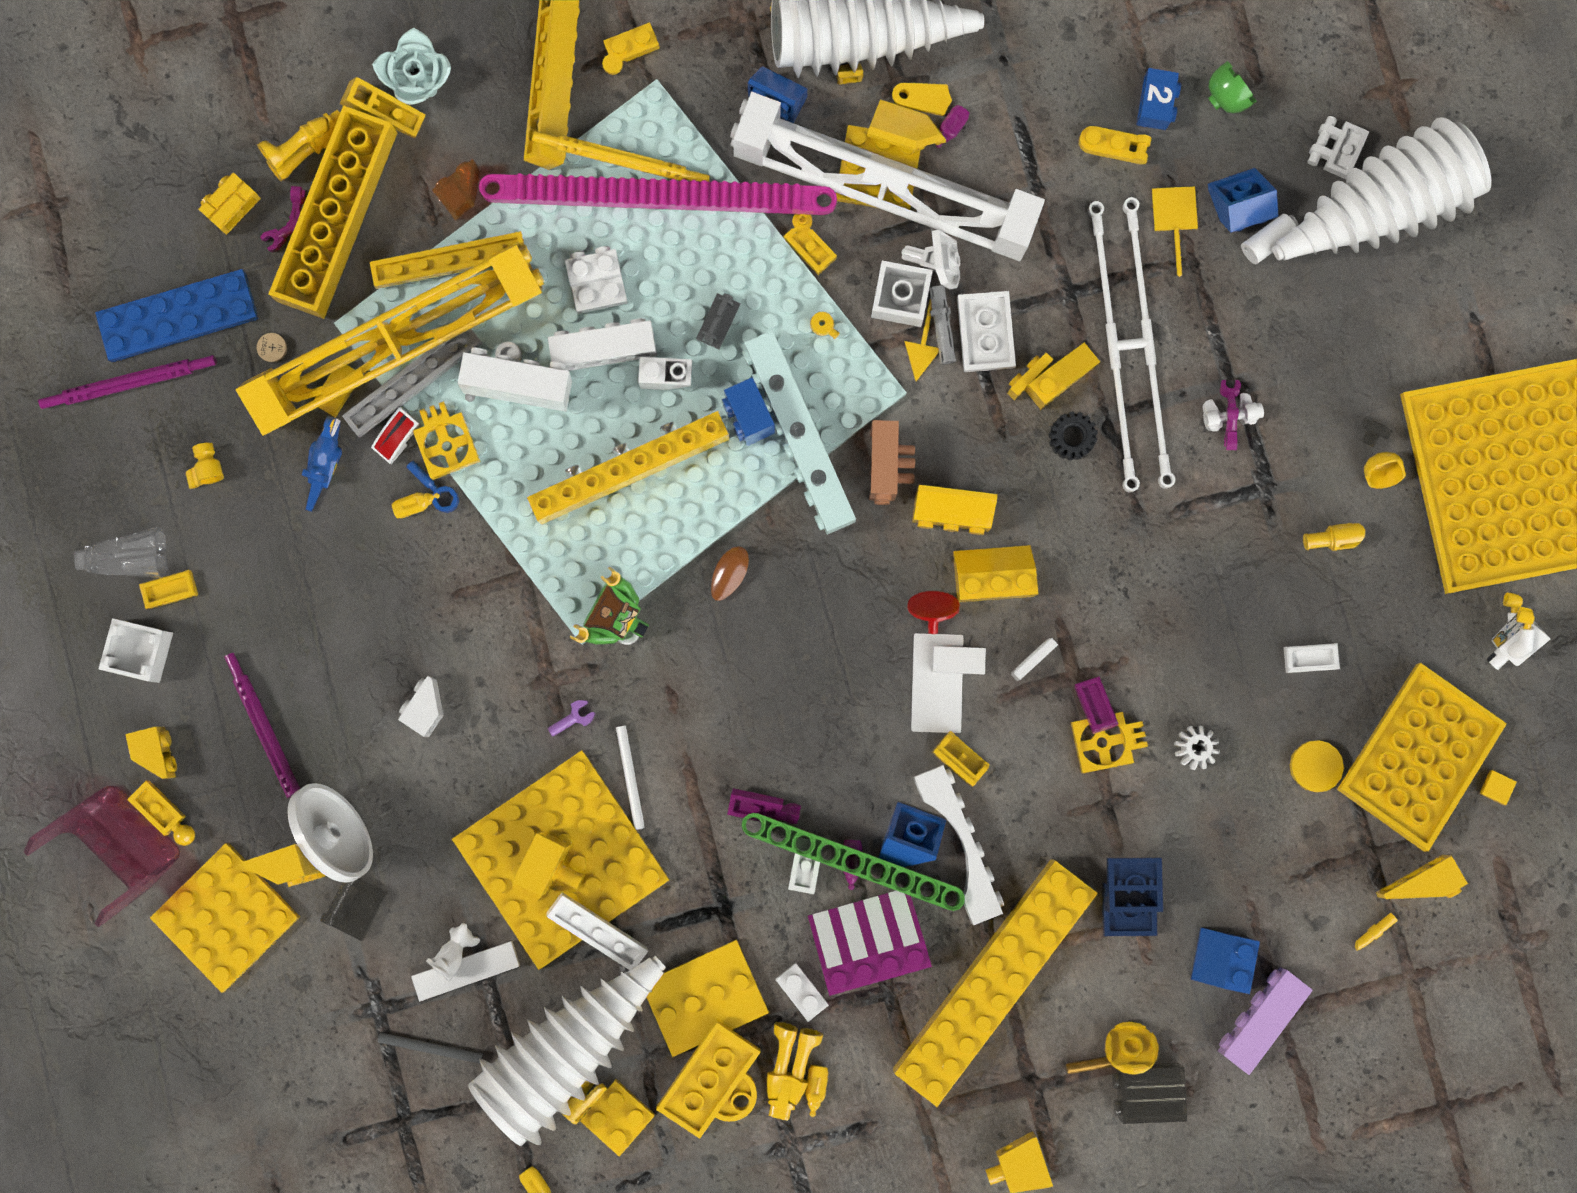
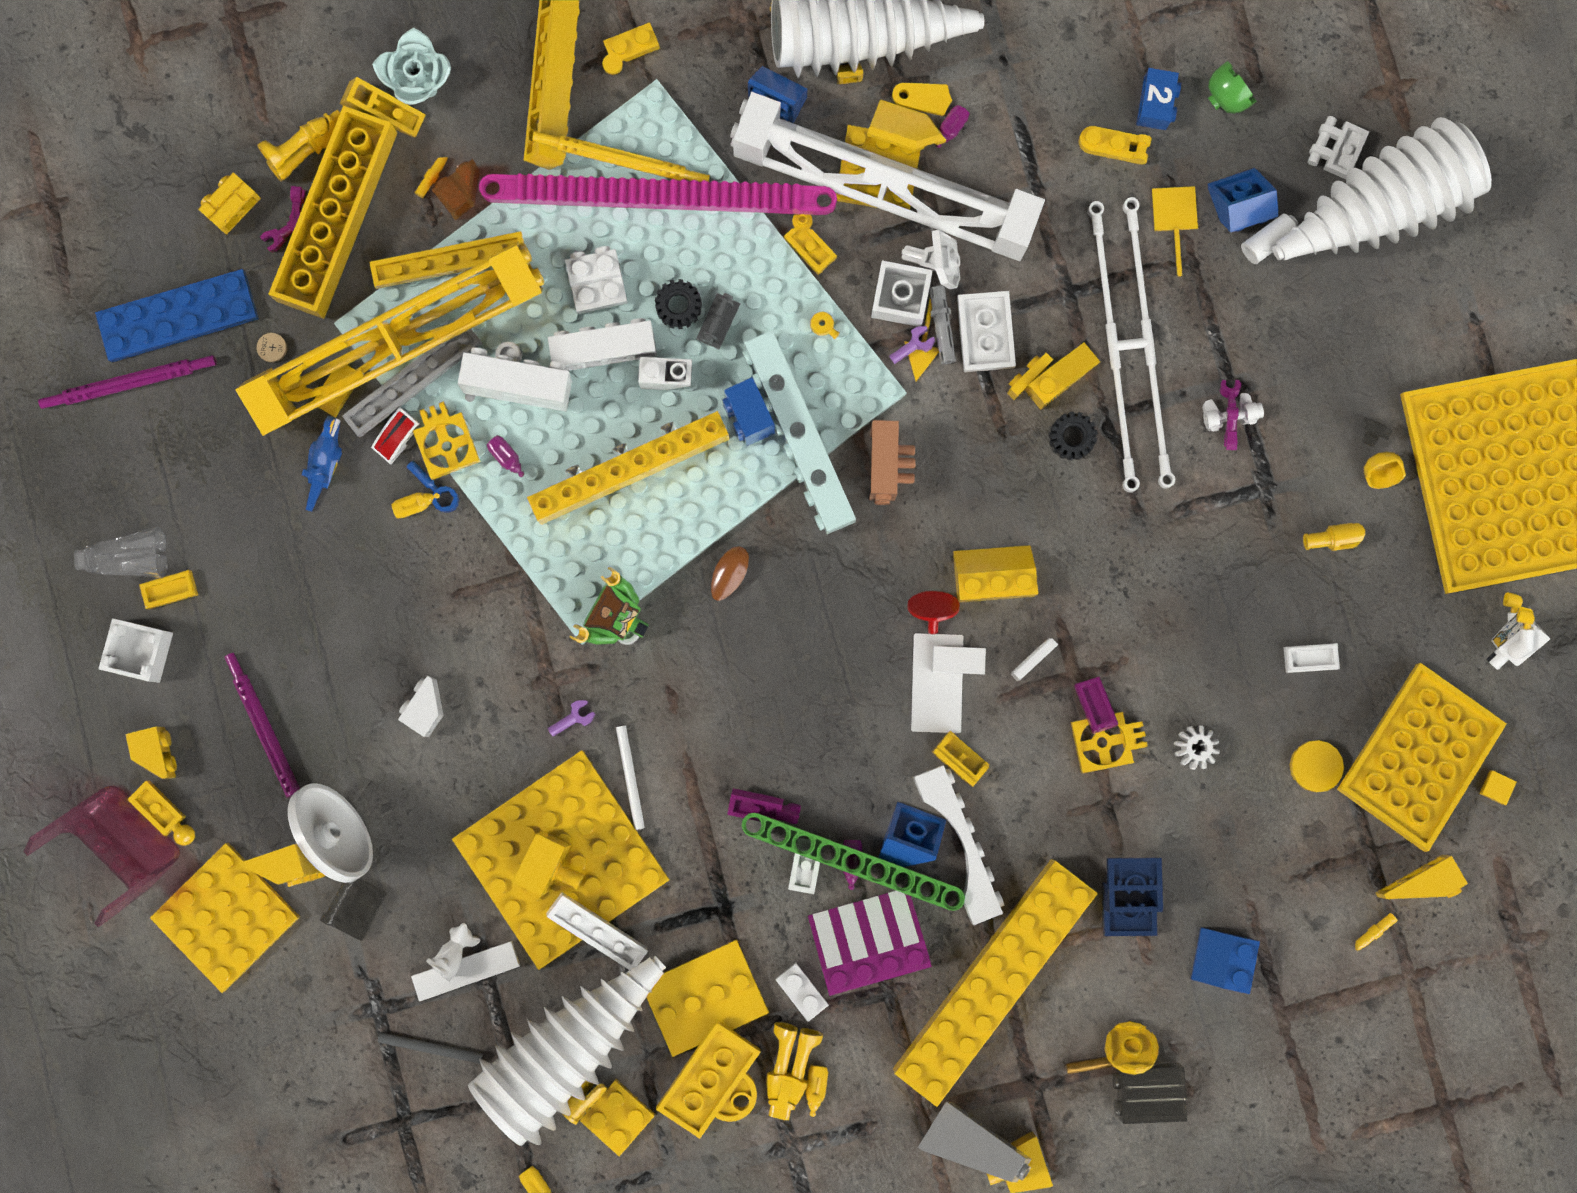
(207, 469): yellow piece -> none
(431, 176): none -> yellow piece
(505, 455): none -> magenta piece
(678, 319): none -> black tyre
(913, 345): none -> medium lavender bar
(954, 509): yellow slope -> none
(970, 1143): none -> light grey slope
(1264, 1020): lavender brick -> none

